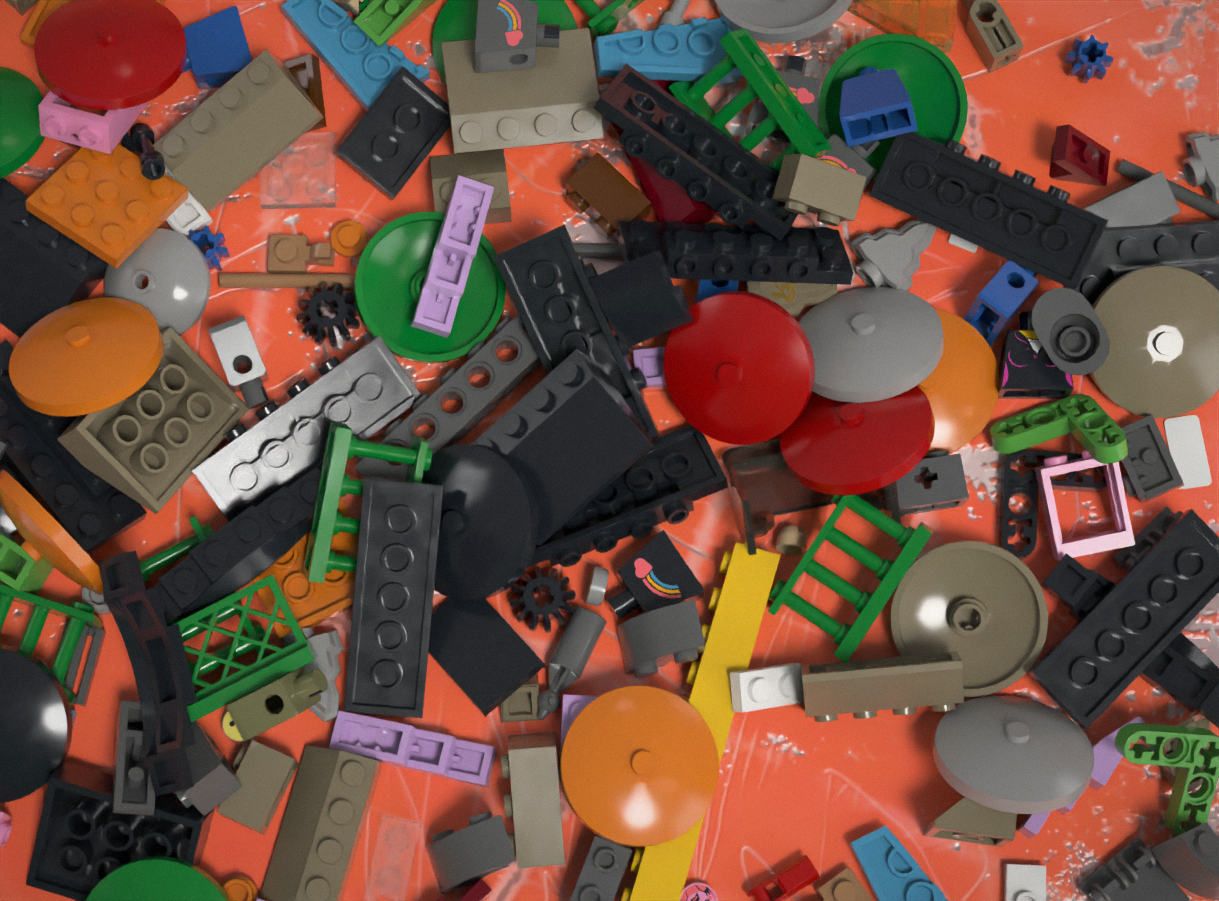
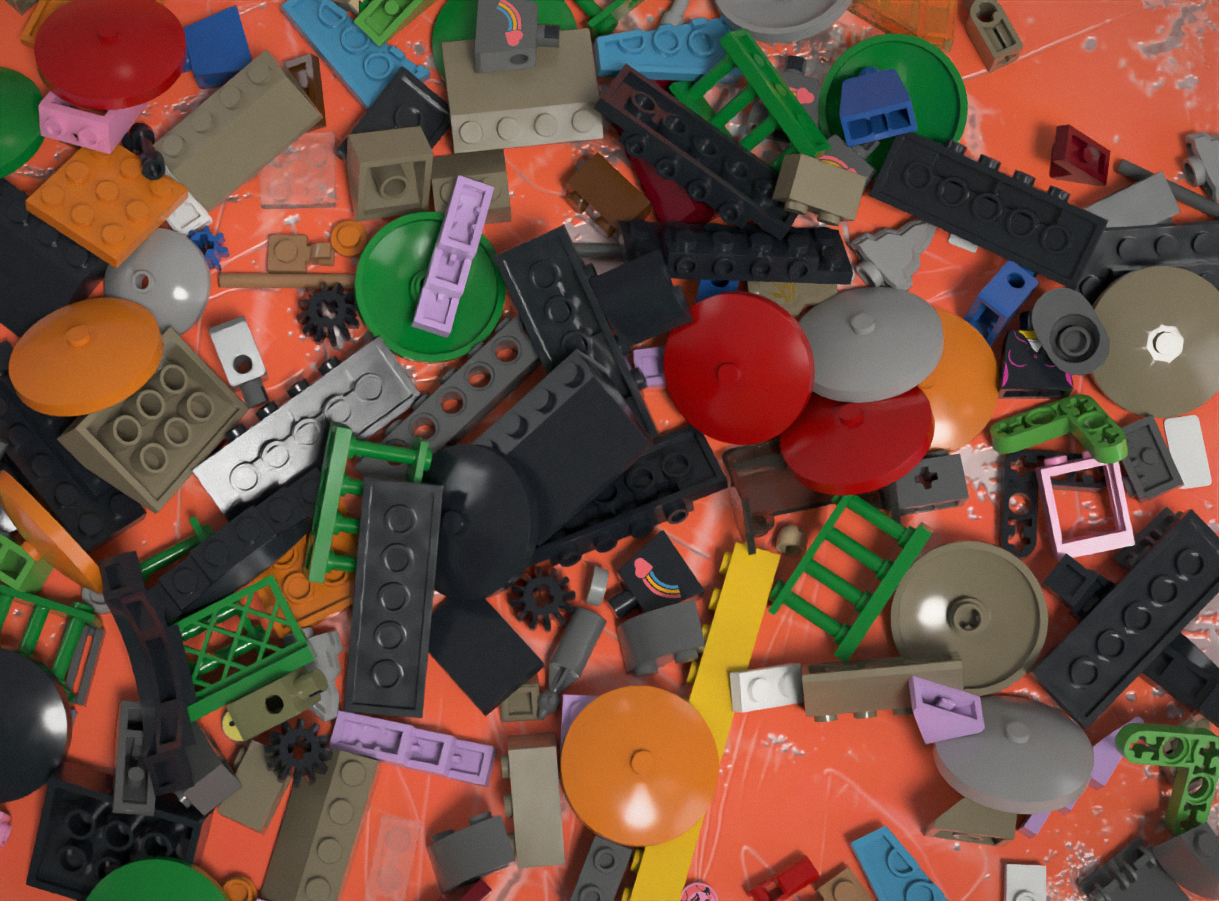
(299, 737): none -> black gear
(389, 173): none -> dark tan slope
(944, 711): none -> lavender slope
(1098, 59): blue gear -> none

